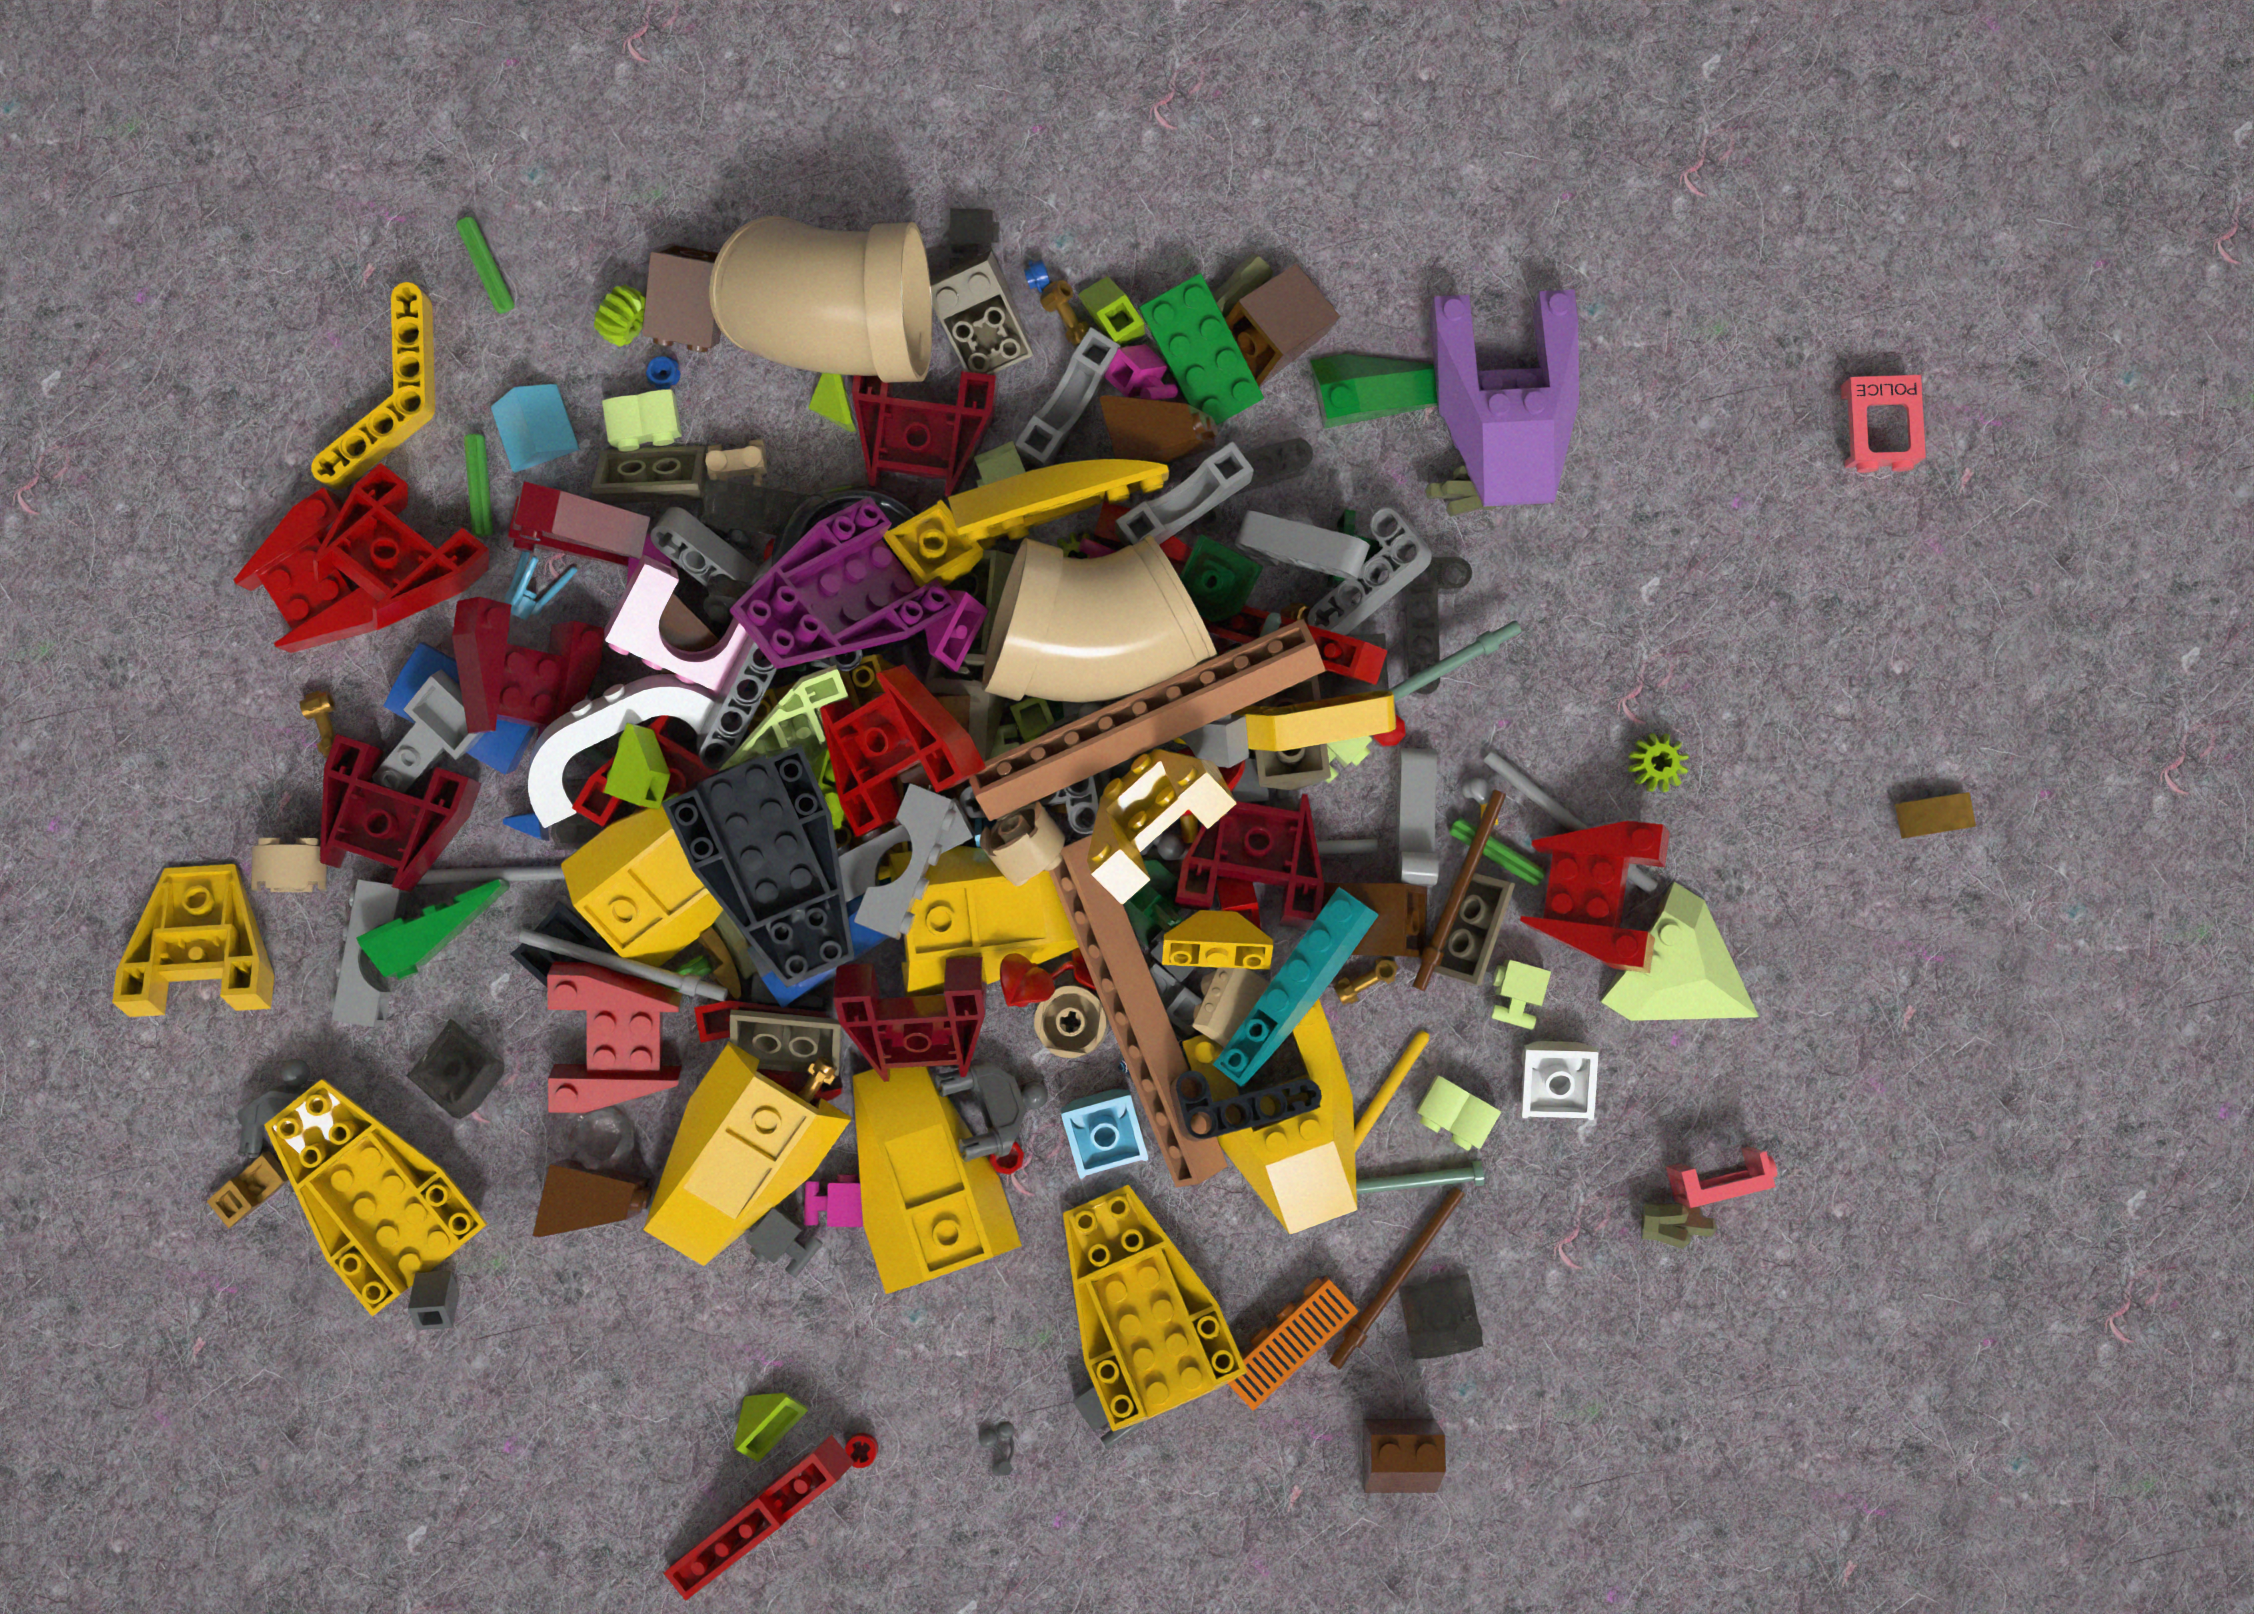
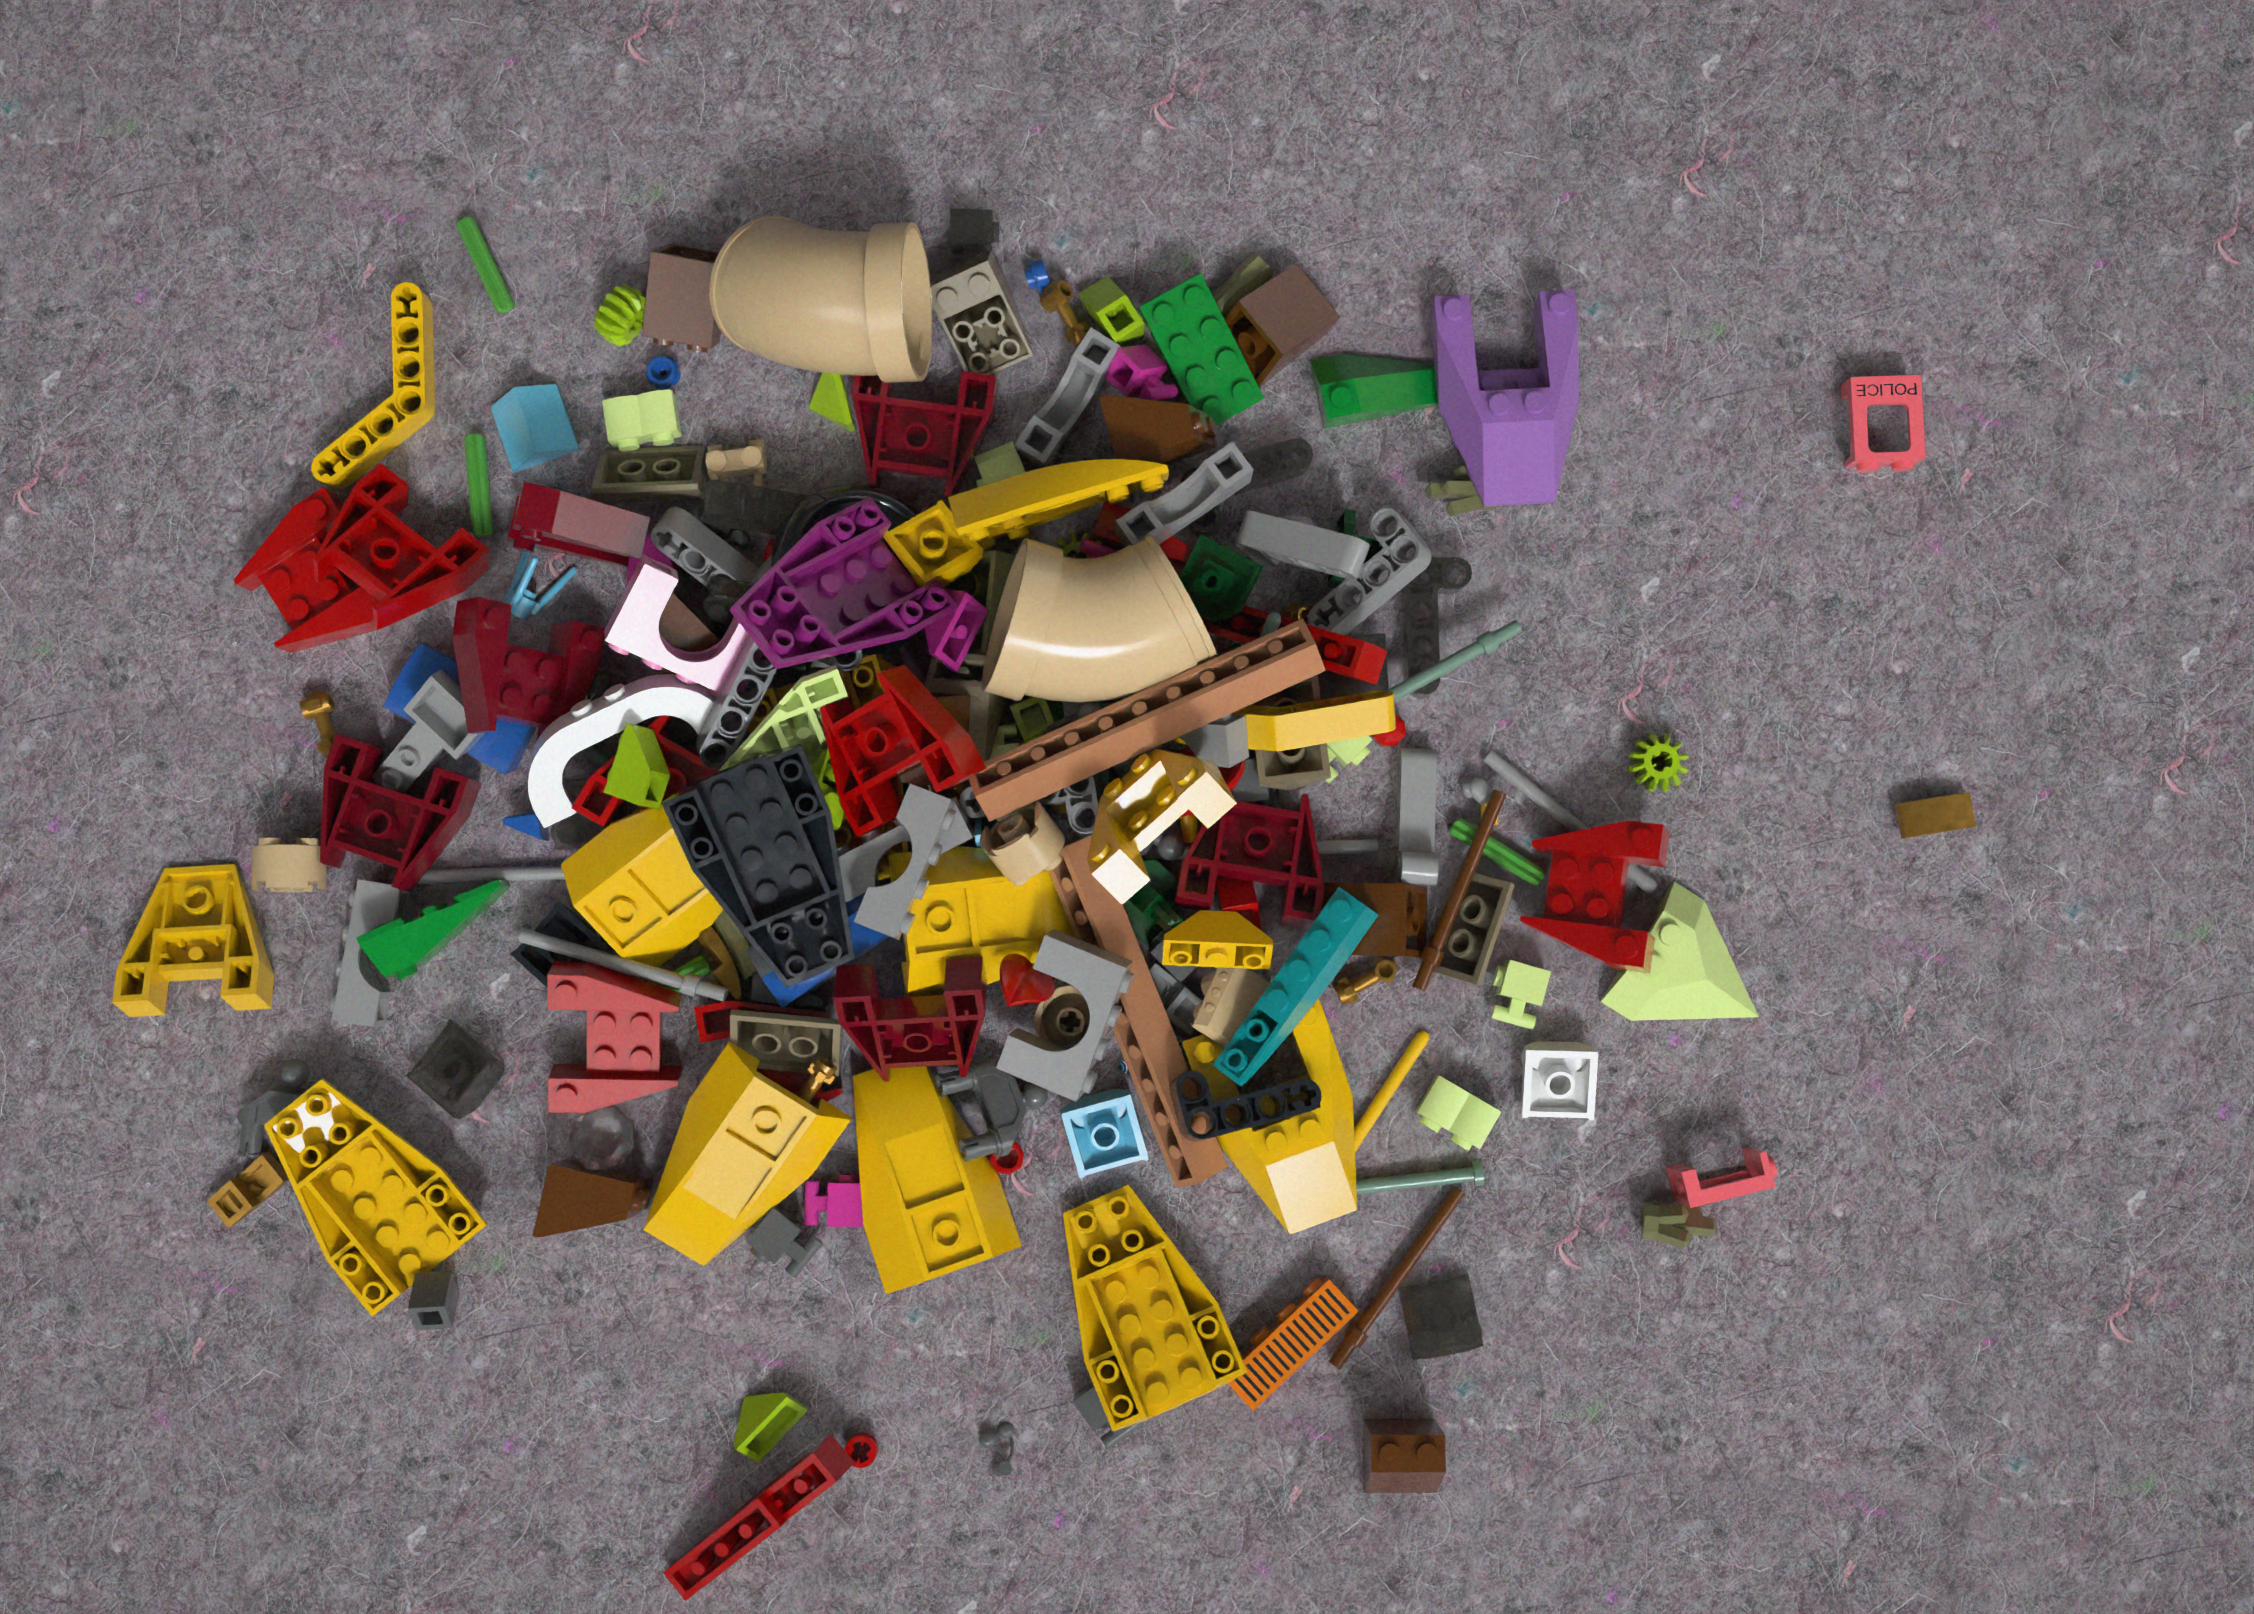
(1101, 980): none -> light grey arch

